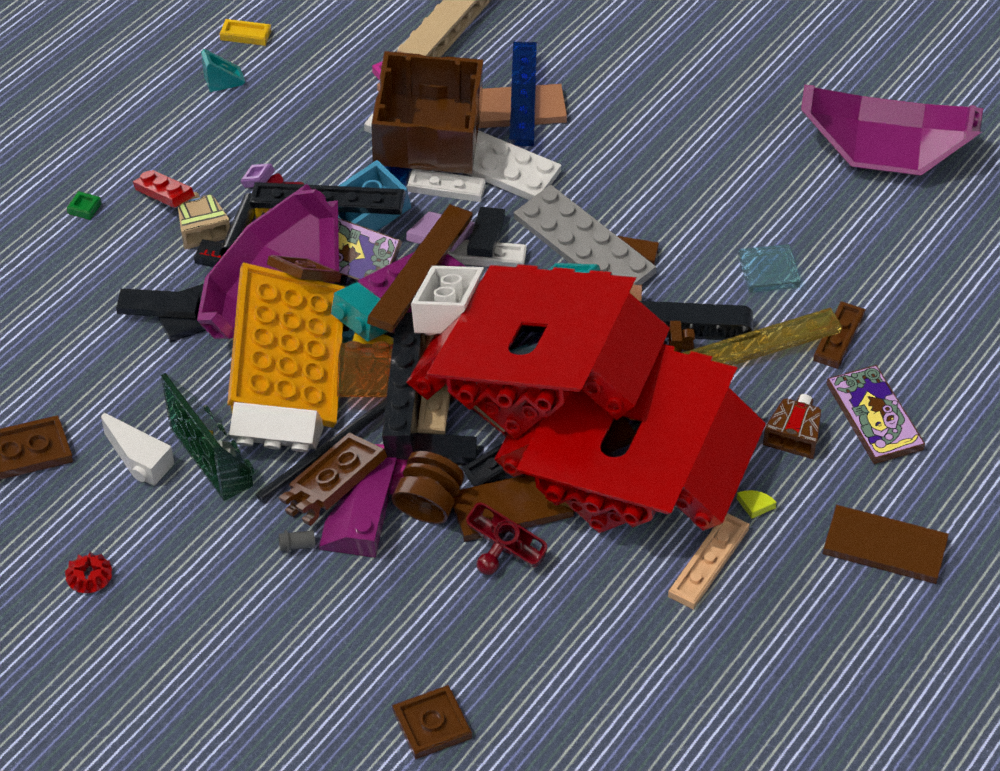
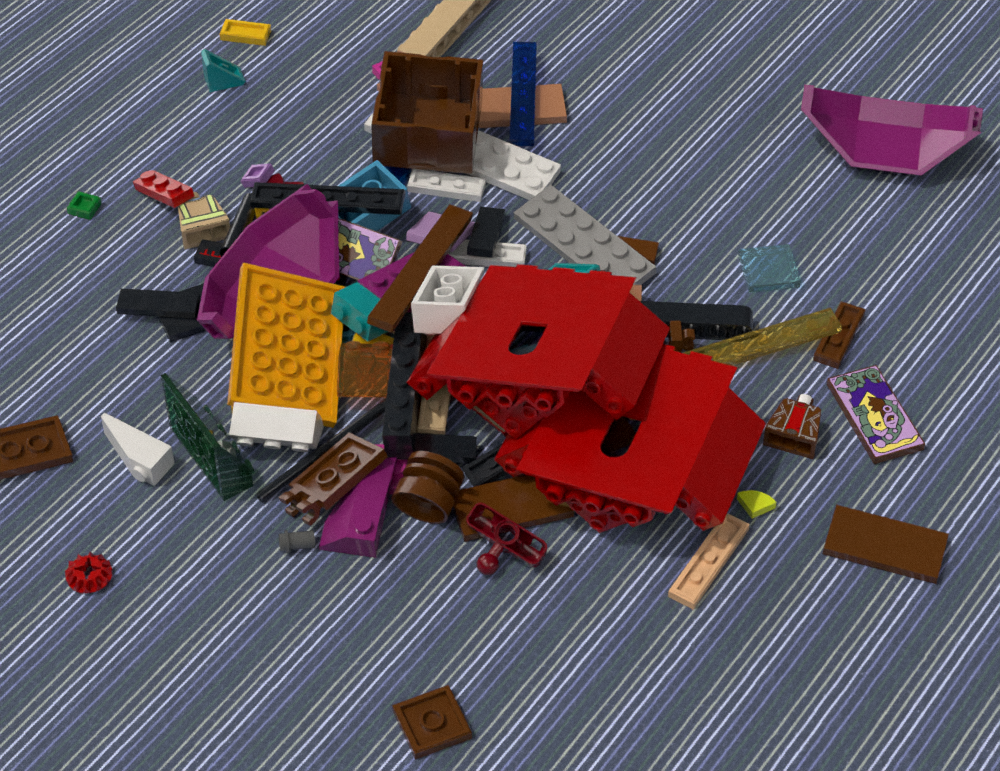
(304, 268): reddish brown tile -> none

